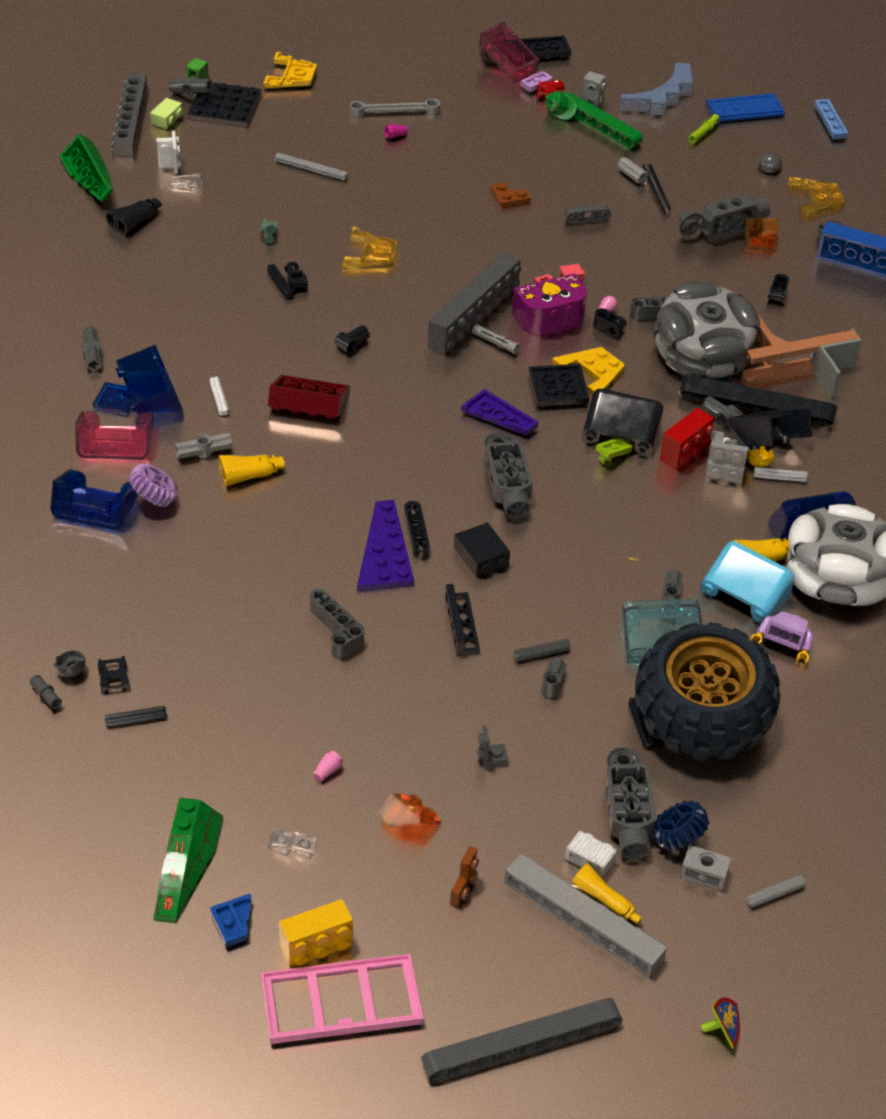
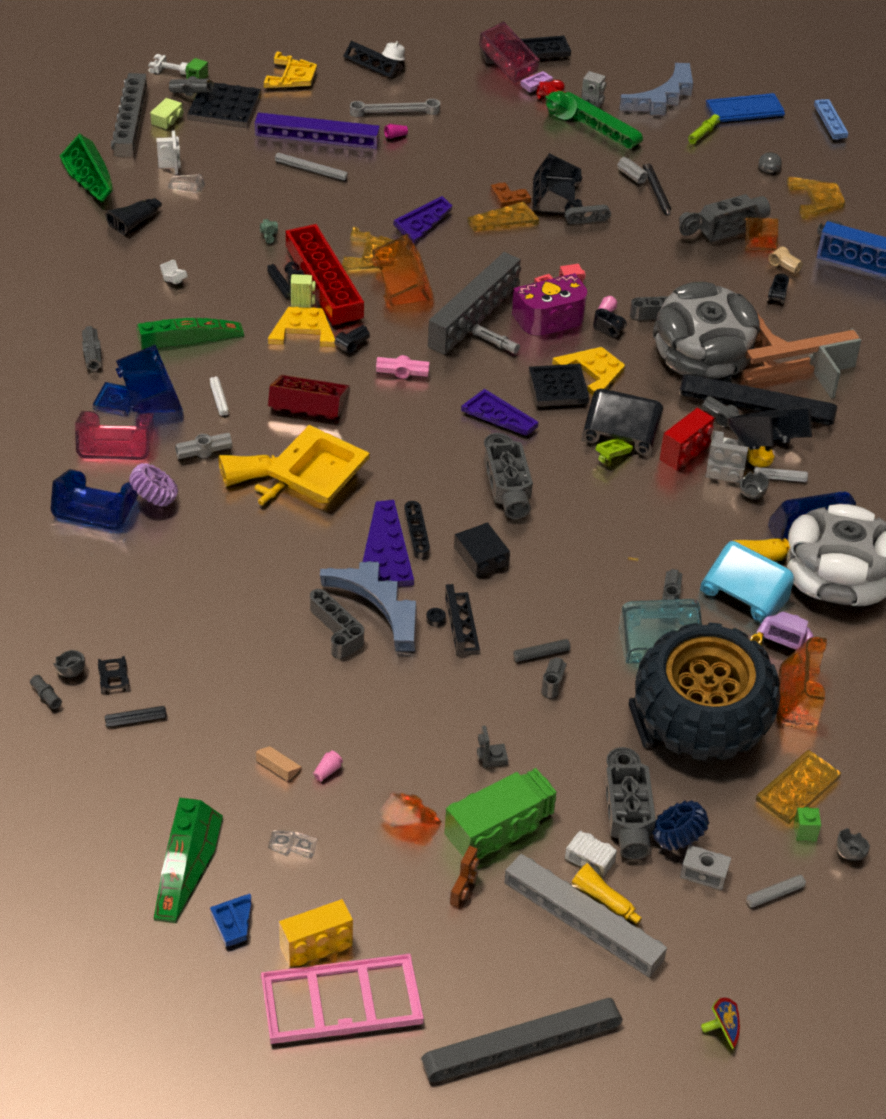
(159, 64): none -> white bar
(172, 273): none -> white bracket
(186, 331): none -> green wedge
(268, 493): none -> yellow piece
(277, 763): none -> light nougat slope
(302, 291): none -> yellowish green brick
(303, 321): none -> yellow wing
(317, 130): none -> dark purple brick
(318, 464): none -> yellow piece
(332, 284): none -> red brick
(373, 56): none -> black fence
(384, 594): none -> sand blue arch
(394, 51): none -> white piece
(402, 272): none -> clear orange windscreen
(402, 366): none -> bright pink piece
(423, 218): none -> dark purple wing
(435, 617): none -> black tile
(499, 813): none -> bright green piece
(503, 217): none -> clear yellow wing
(555, 186): none -> black windscreen
(754, 485): none -> dark grey hair
(783, 258): none -> tan piece
(798, 786): none -> clear yellow plate
(800, 698): none -> clear orange windscreen
(807, 824): none -> bright green brick
(852, 846): none -> dark grey hair

